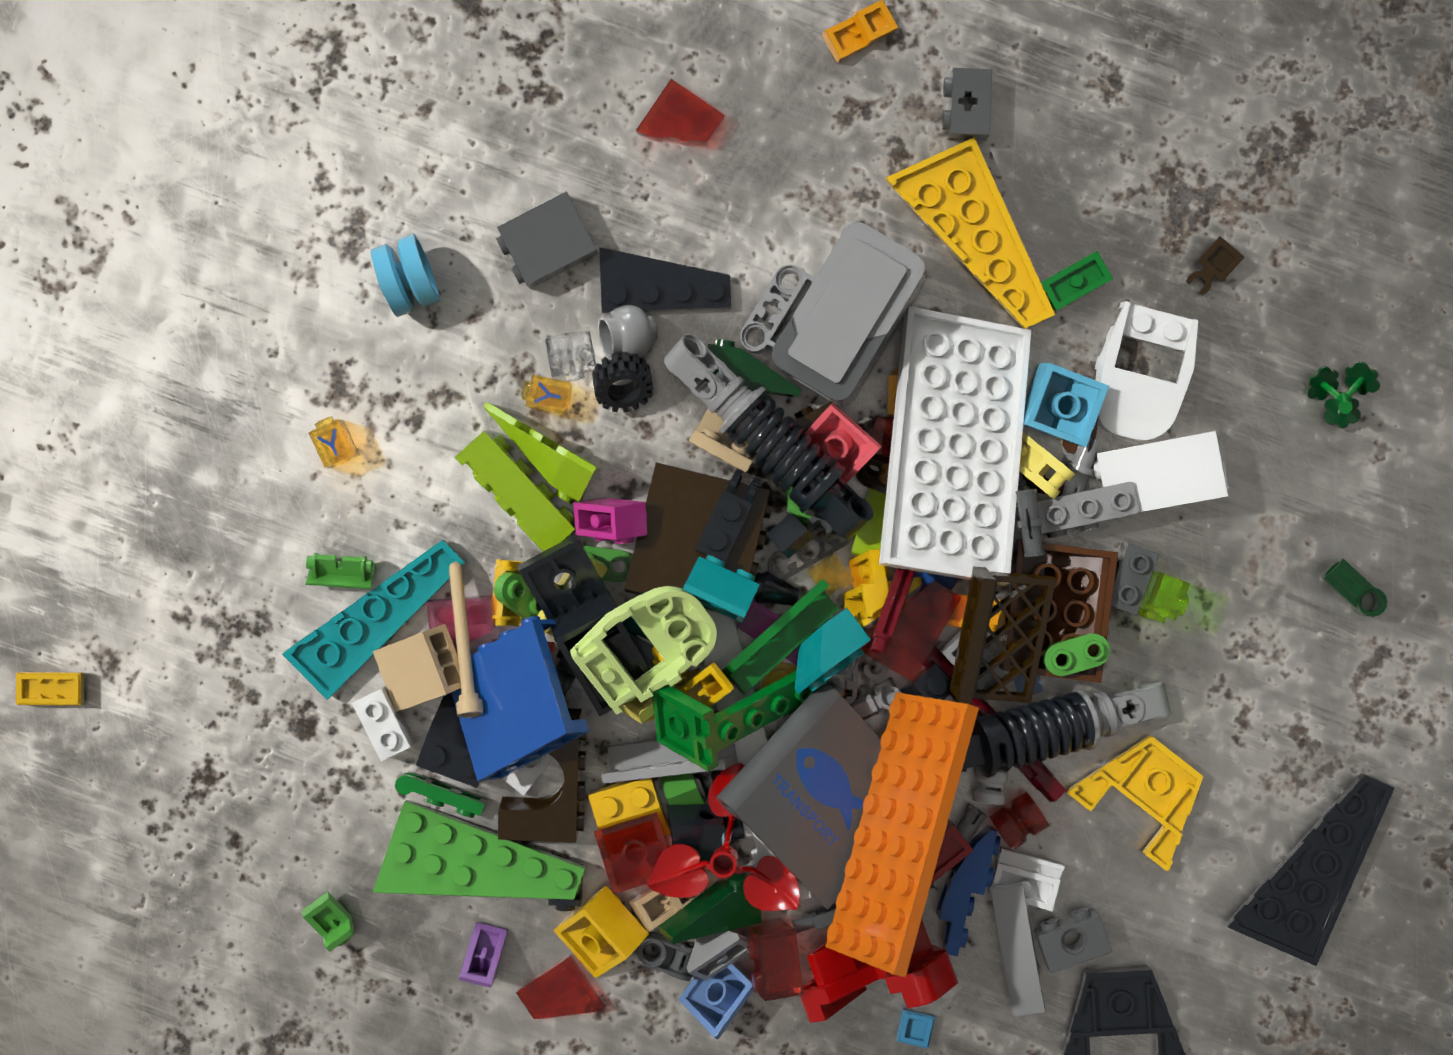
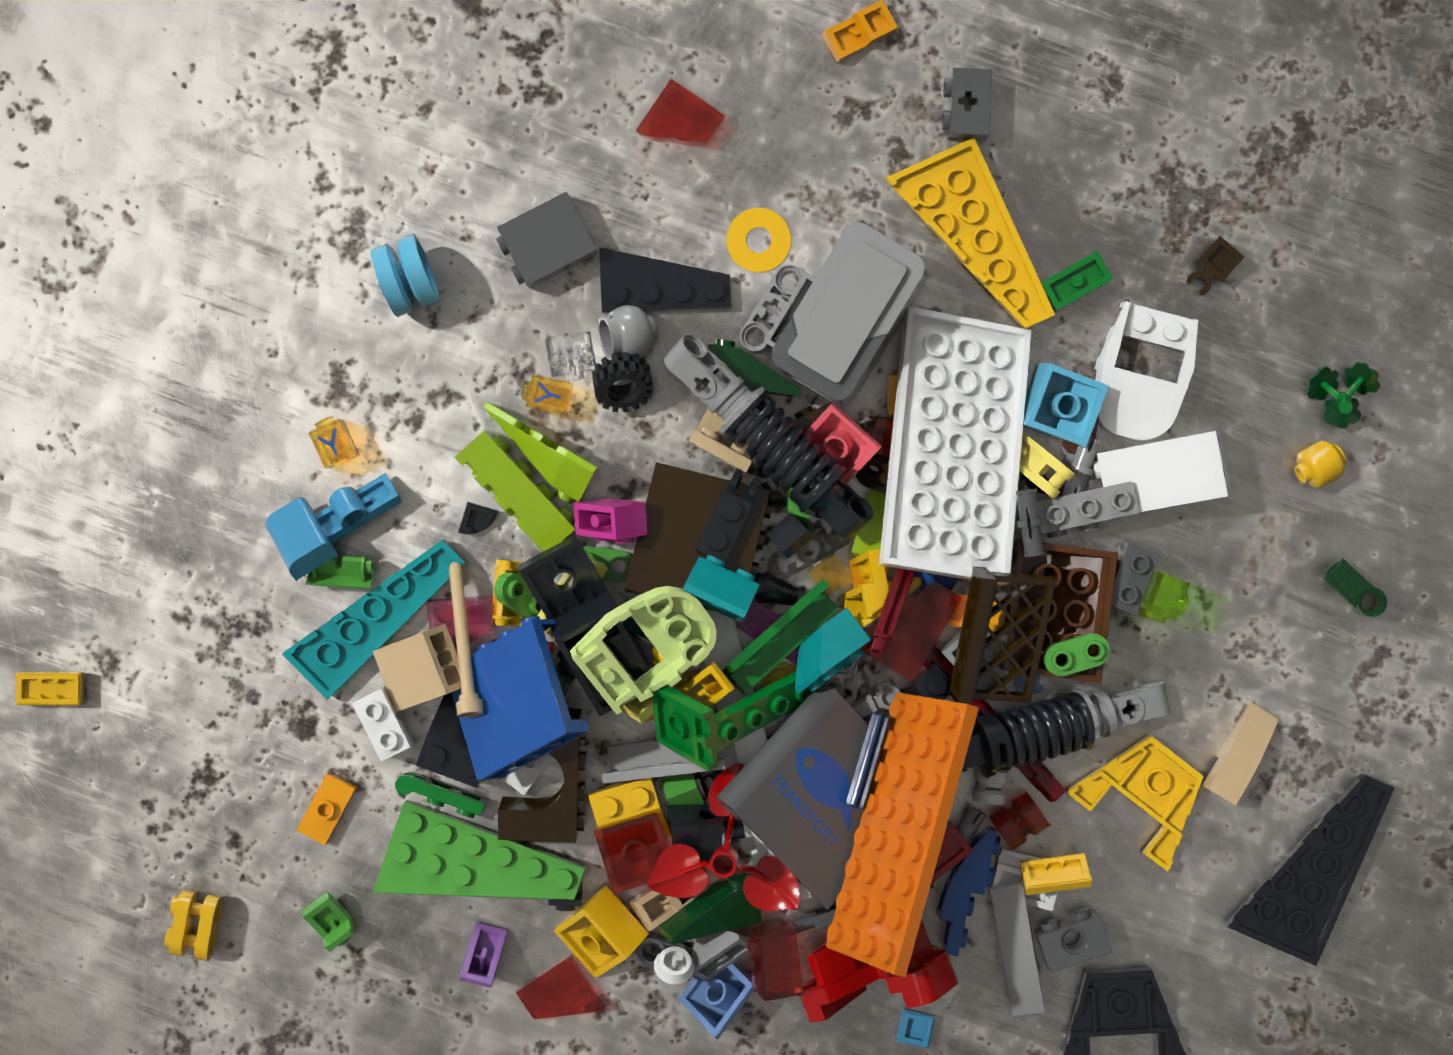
(180, 935): none -> yellow brick
(308, 538): none -> dark azure plate
(326, 808): none -> light orange plate
(477, 518): none -> black tile
(674, 965): none -> white hat
(737, 239): none -> yellow piece
(868, 760): none -> axle
(1055, 874): none -> yellow plate
(1241, 754): none -> tan slope
(1320, 464): none -> yellow head

